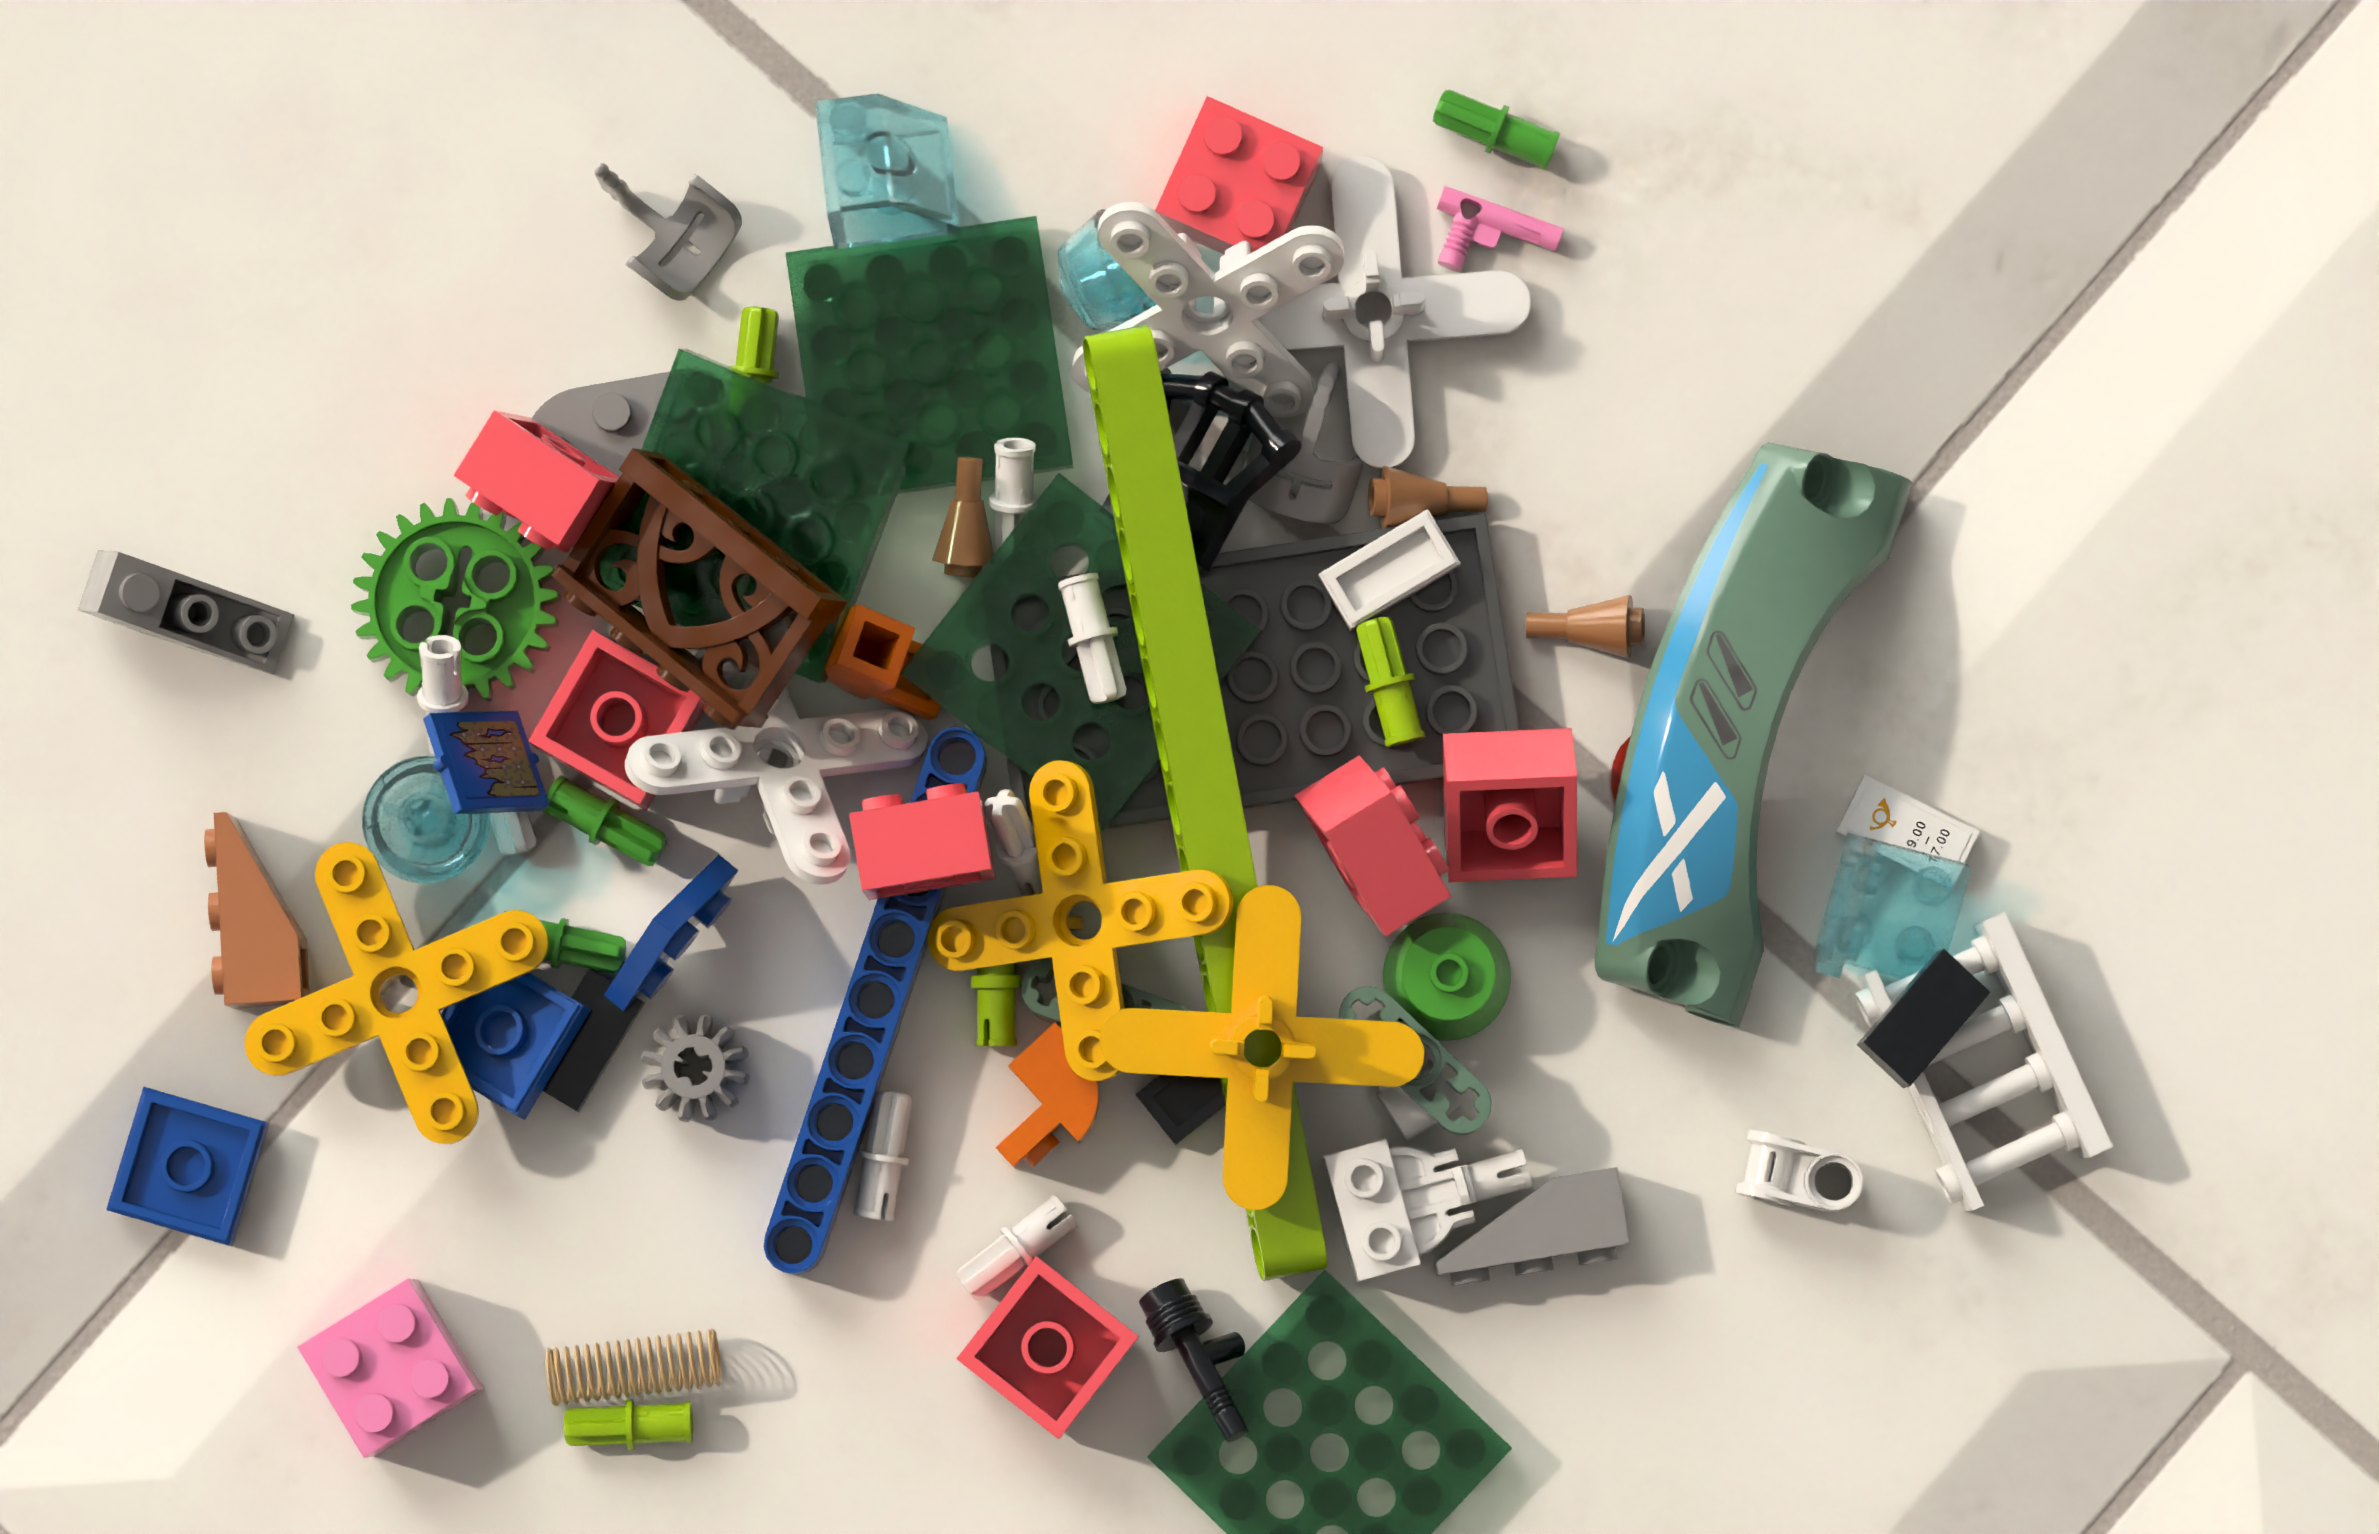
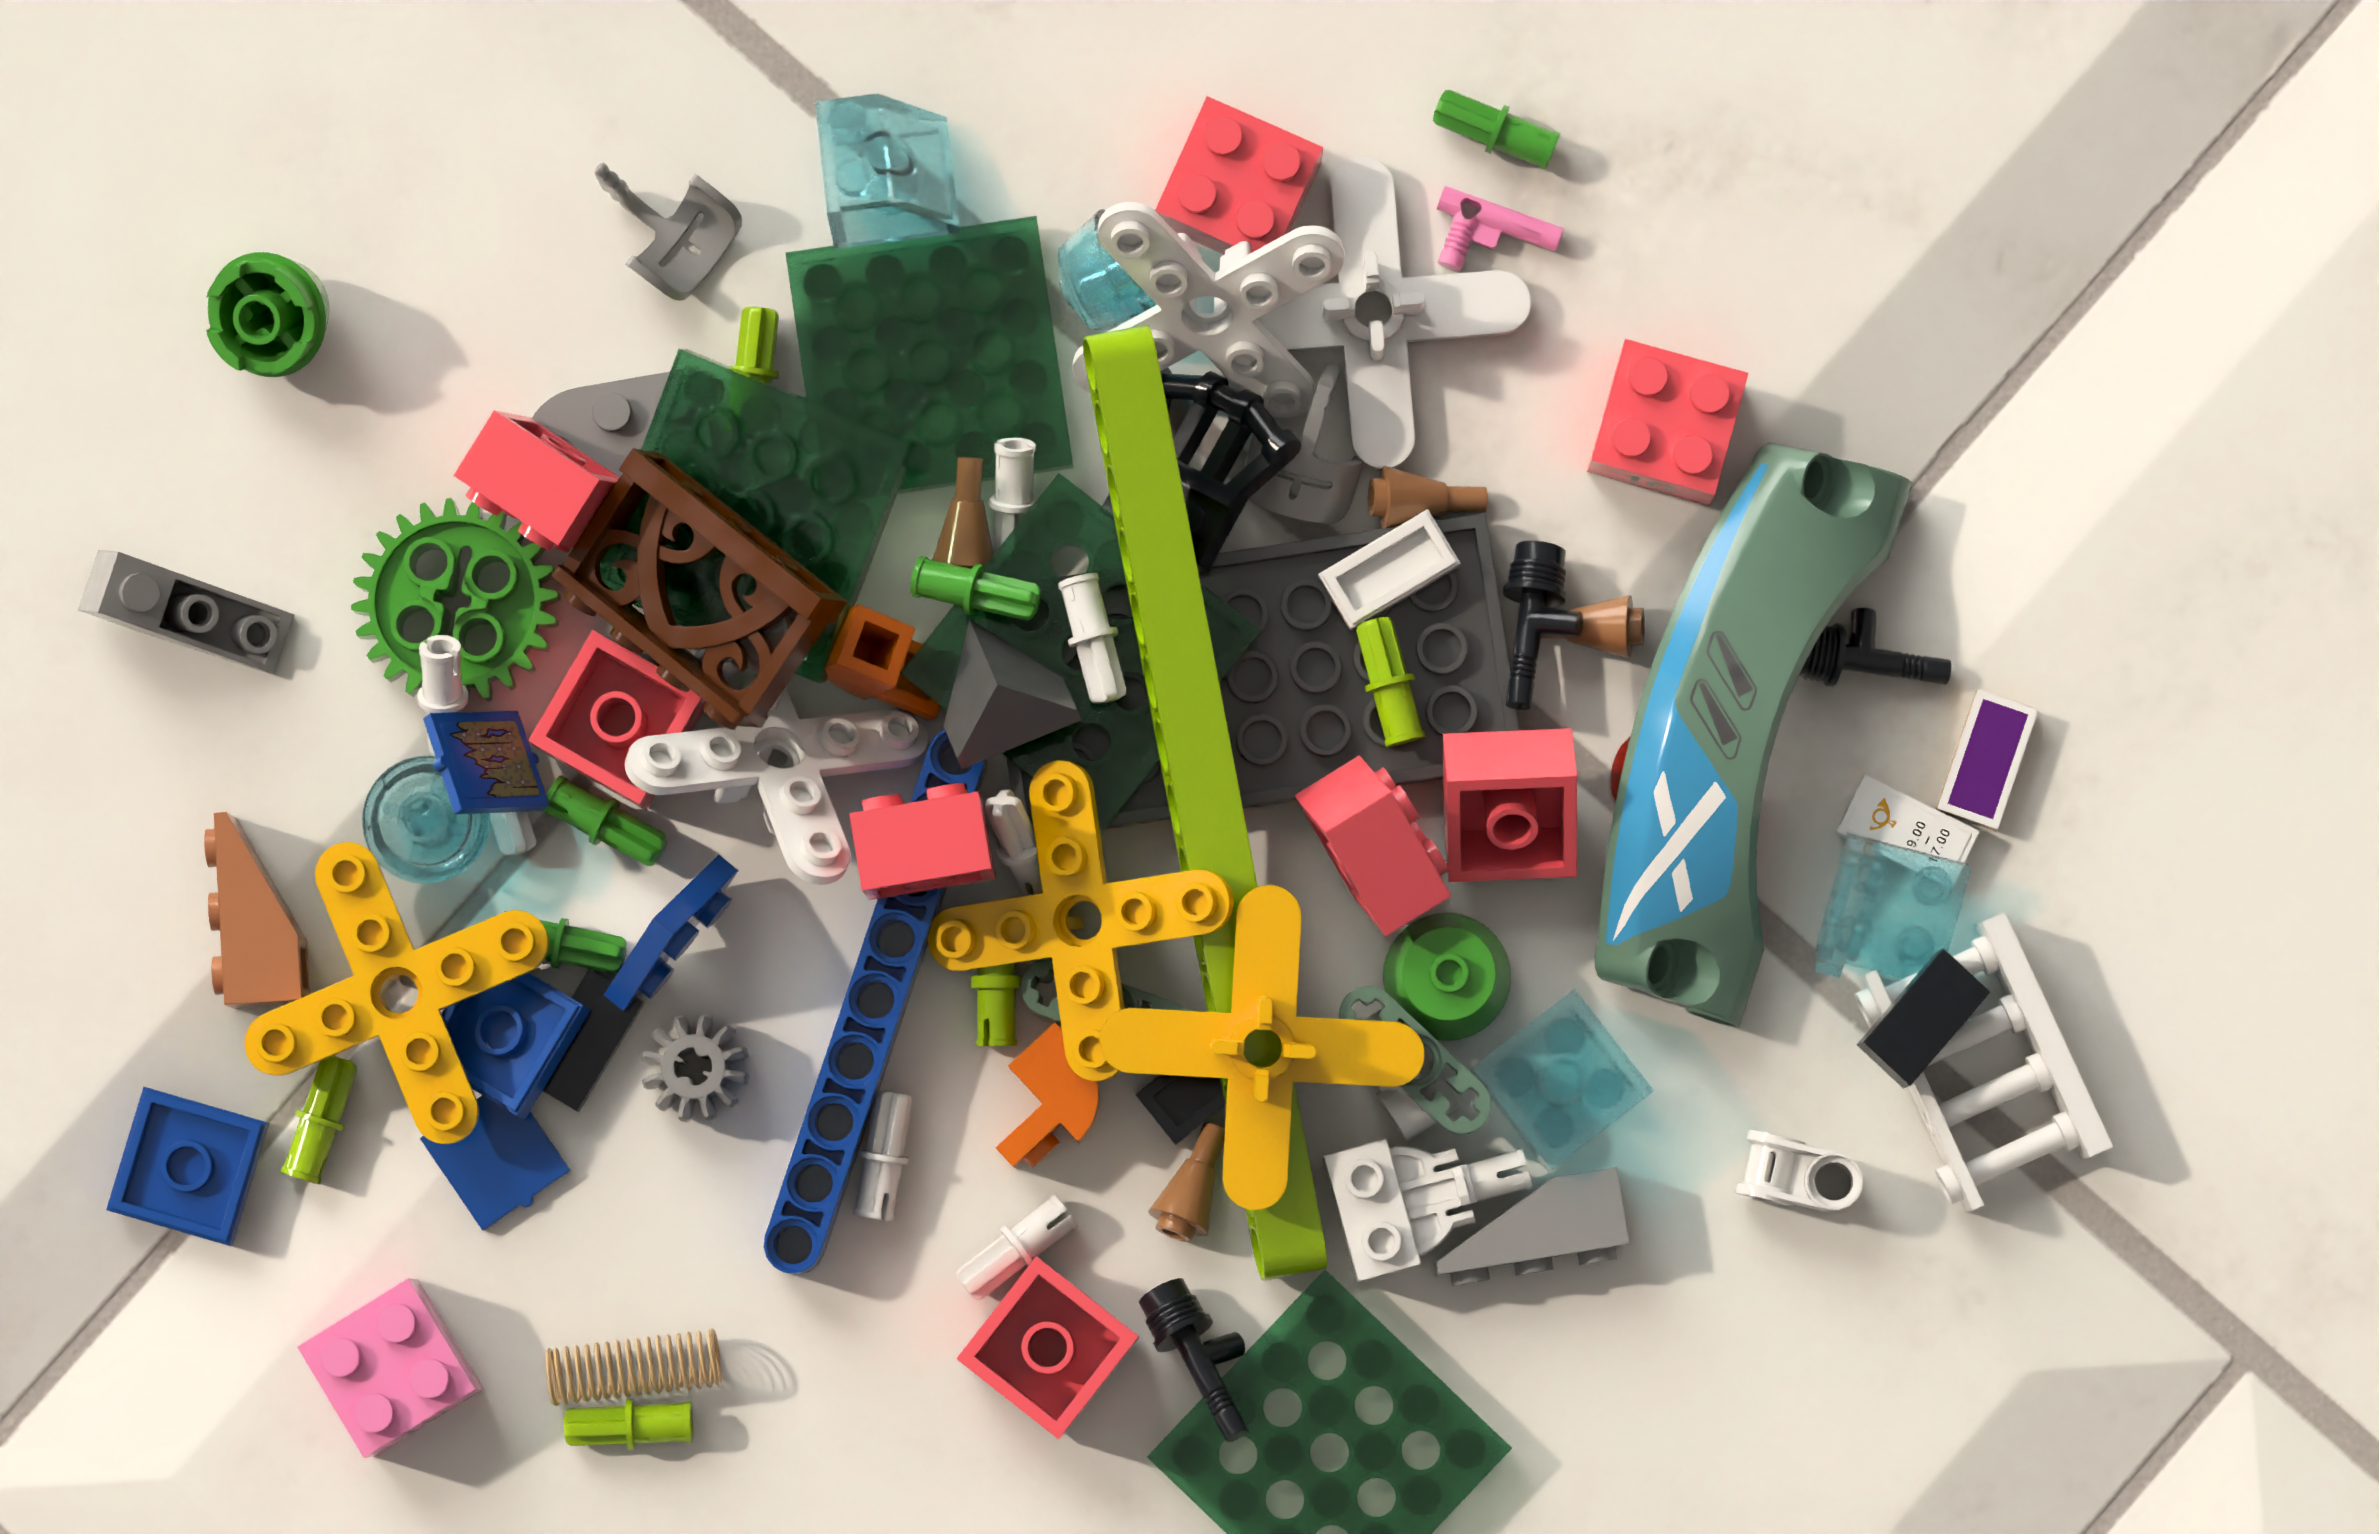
(267, 314): none -> bright green cone
(320, 1119): none -> lime axle
(499, 1163): none -> blue piece
(974, 589): none -> bright green axle
(1002, 699): none -> dark grey slope
(1187, 1199): none -> medium nougat cone
(1536, 583): none -> black piece
(1561, 1080): none -> clear light blue brick
(1667, 422): none -> coral brick
(1833, 654): none -> black piece
(1986, 759): none -> dark purple tile

